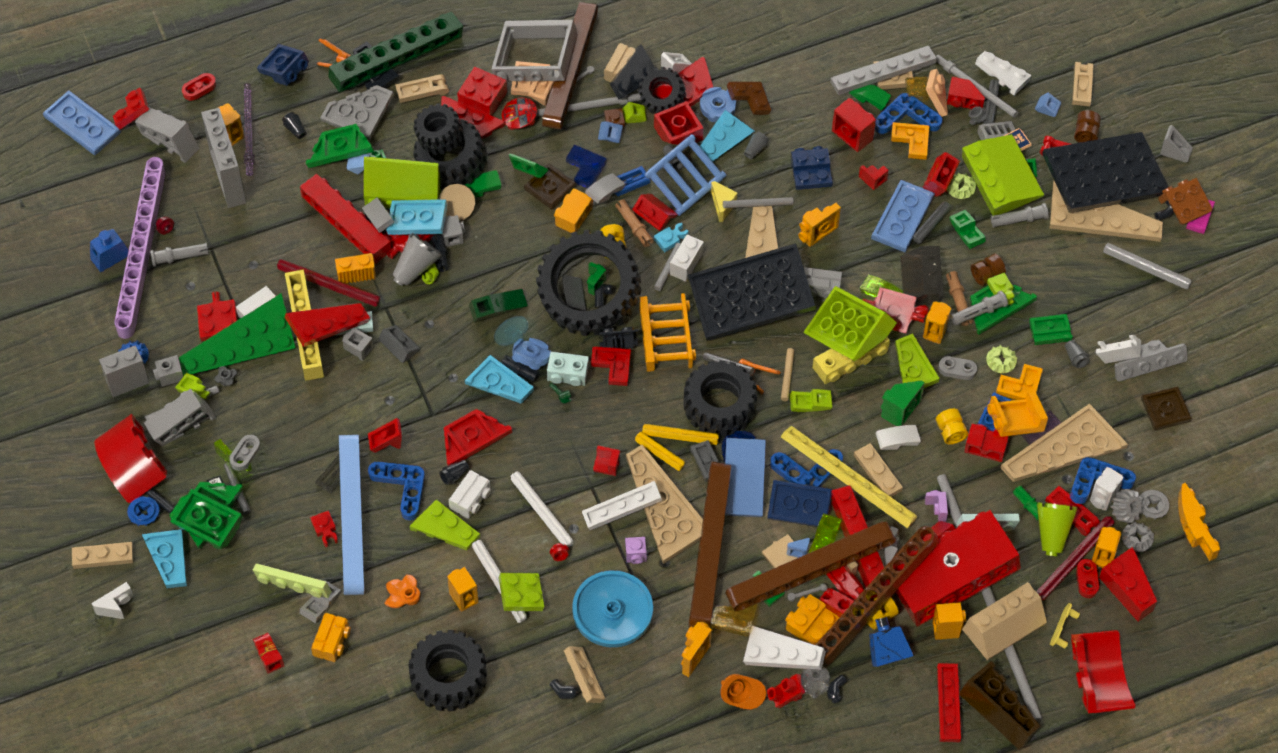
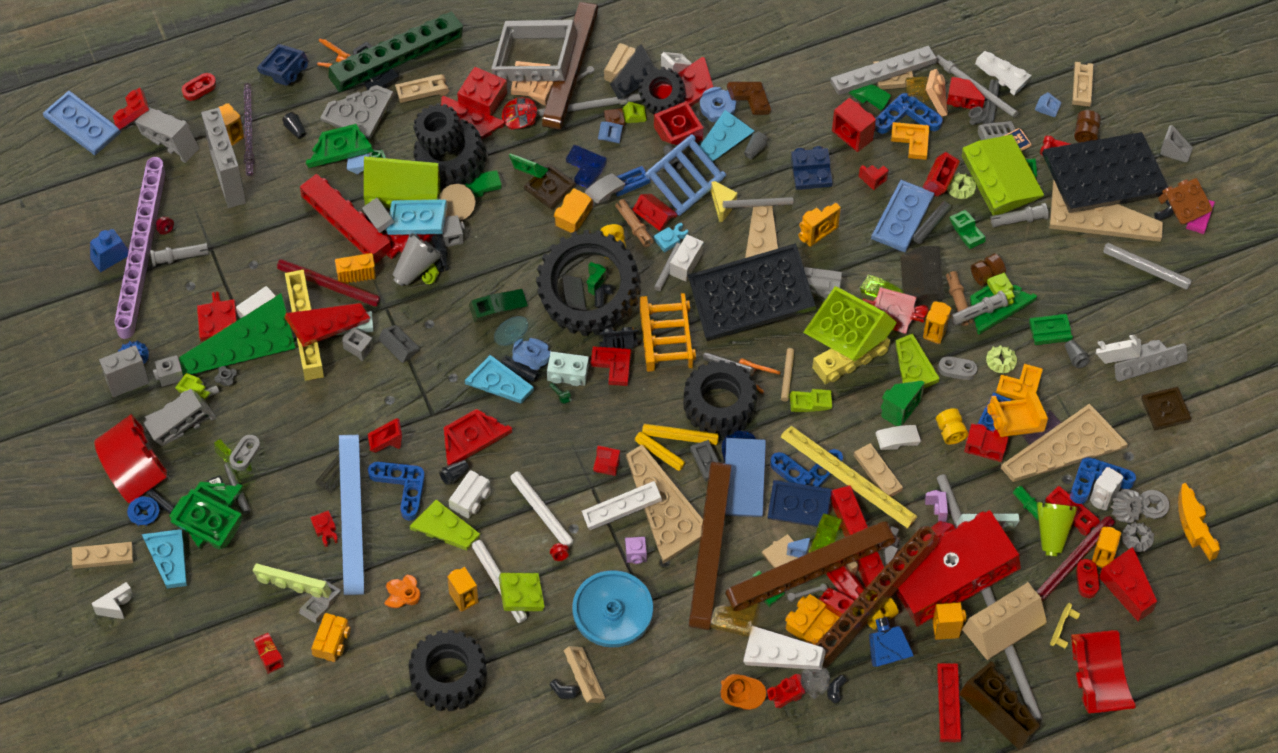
(697, 645): light orange plate -> none

